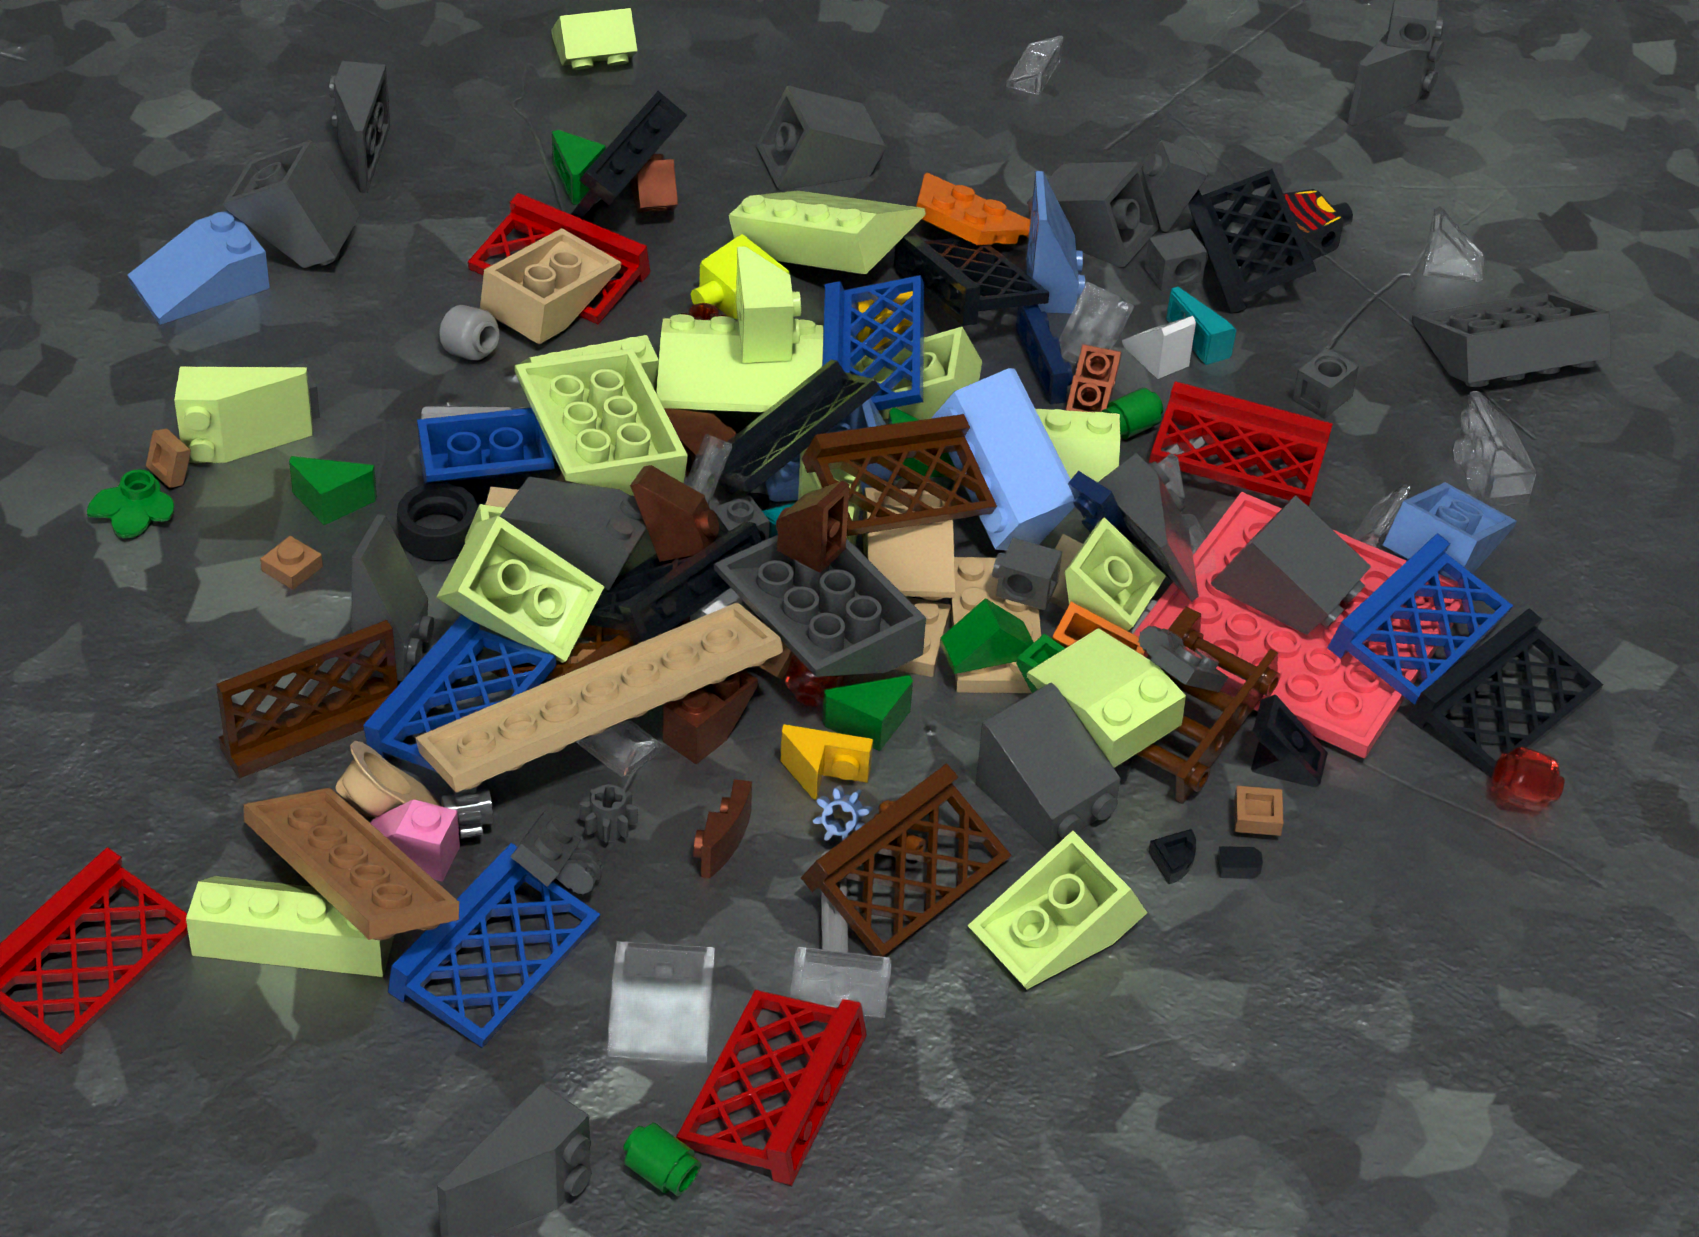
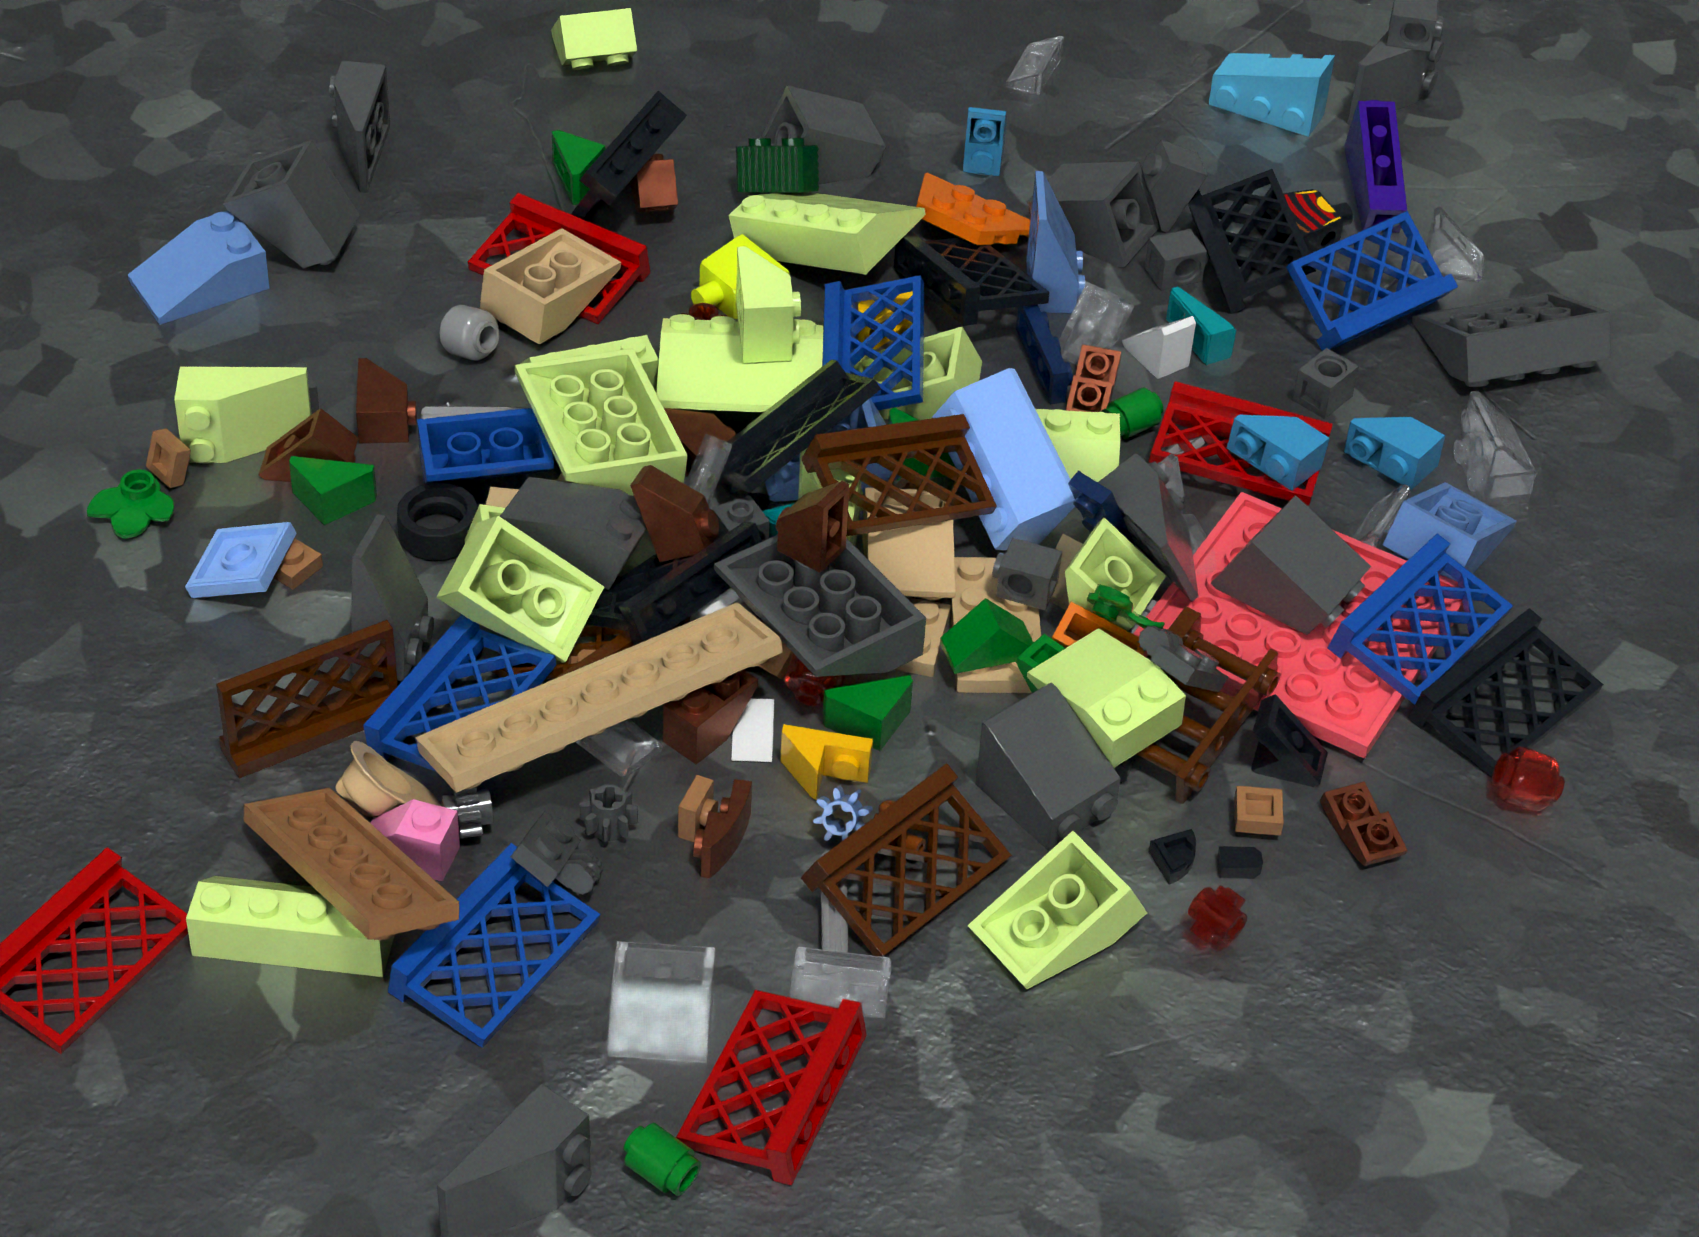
(241, 560): none -> light blue tile
(315, 437): none -> copper slope
(382, 405): none -> copper slope
(695, 807): none -> medium nougat plate
(754, 732): none -> white sticker
(777, 167): none -> dark green brick
(984, 141): none -> dark azure slope
(1112, 603): none -> green plate
(1217, 915): none -> clear red gear
(1274, 90): none -> medium azure wedge
(1279, 447): none -> dark azure slope
(1361, 826): none -> copper slope
(1376, 163): none -> dark purple slope
(1376, 312): none -> blue fence
(1395, 447): none -> dark azure slope

